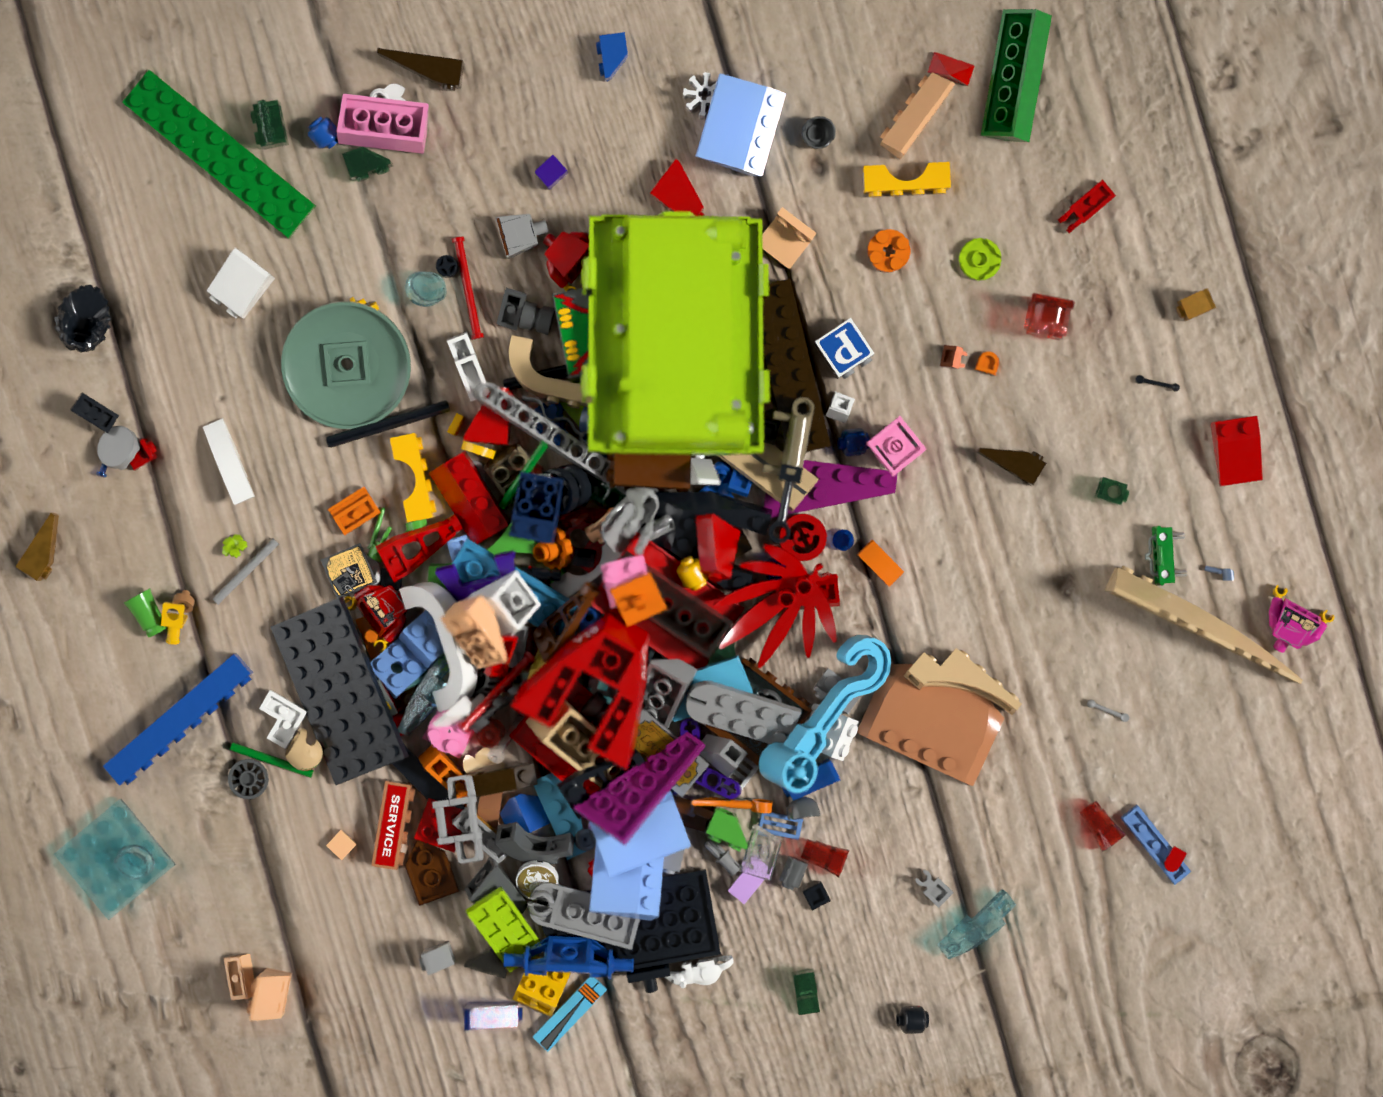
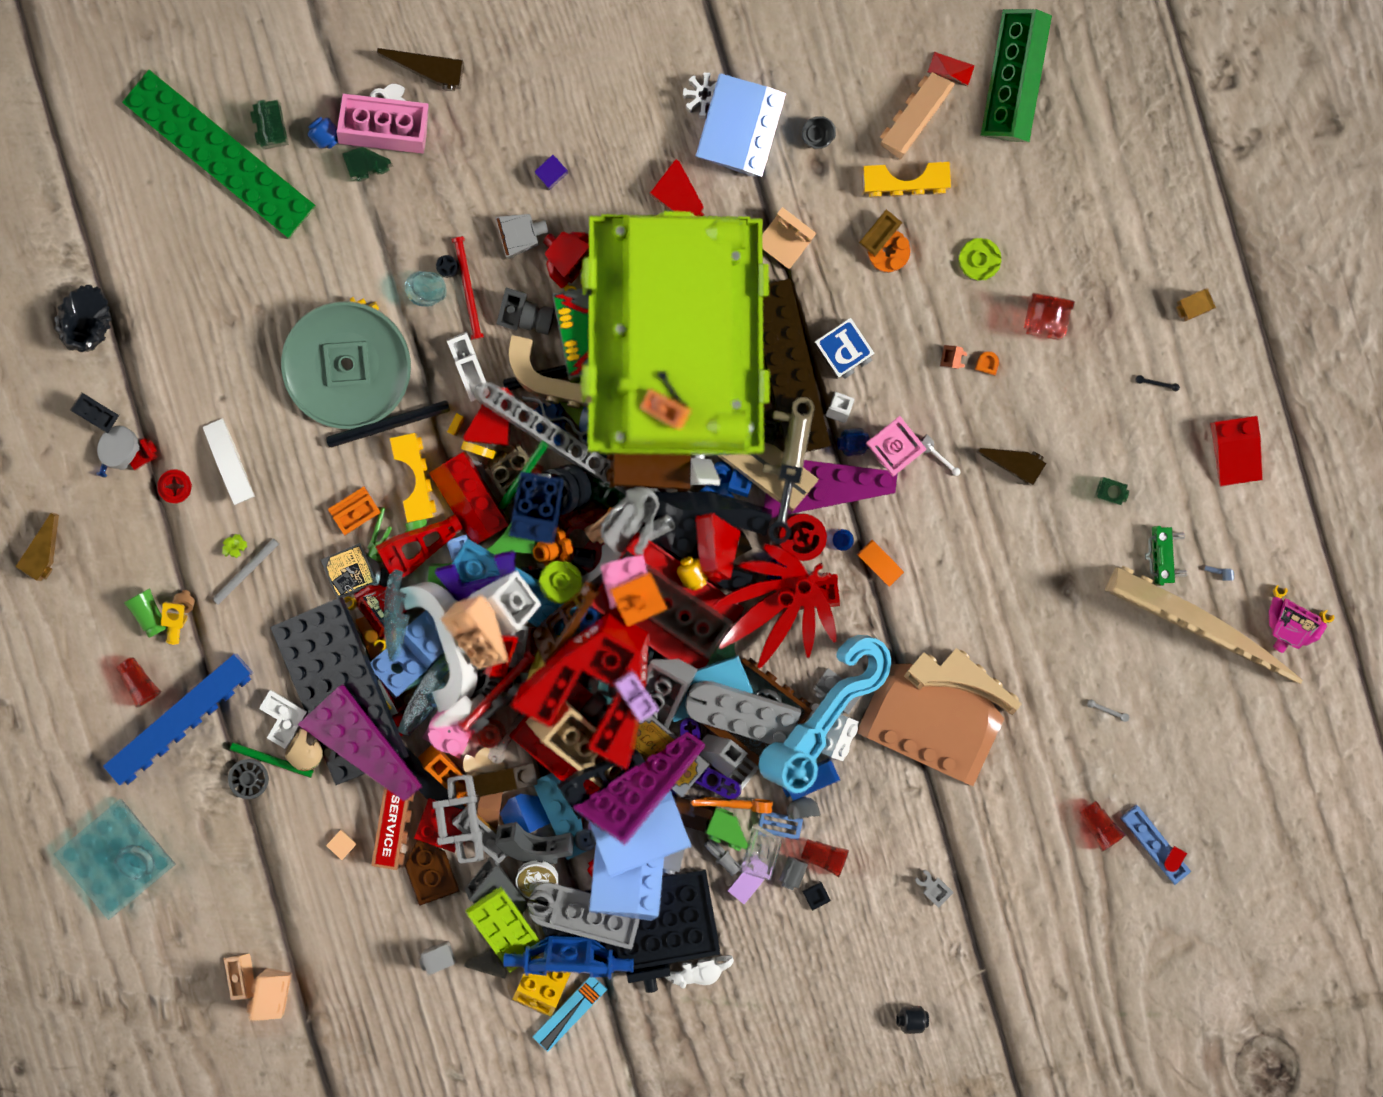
(137, 682): none -> clear red plant
(167, 479): none -> red gear
(239, 284): white slope -> none
(351, 734): none -> magenta wing
(394, 620): none -> clear light blue slope
(492, 1015): clear blue slope -> none
(560, 581): none -> lime tile
(613, 52): blue slope -> none
(636, 696): none -> lavender slope
(663, 376): none -> hinge
(665, 409): none -> orange slope
(806, 991): clear green arch -> none
(880, 232): none -> pearl gold tile
(929, 445): none -> hinge
(976, 930): clear light blue slope -> none
(1088, 204): red hinge -> none

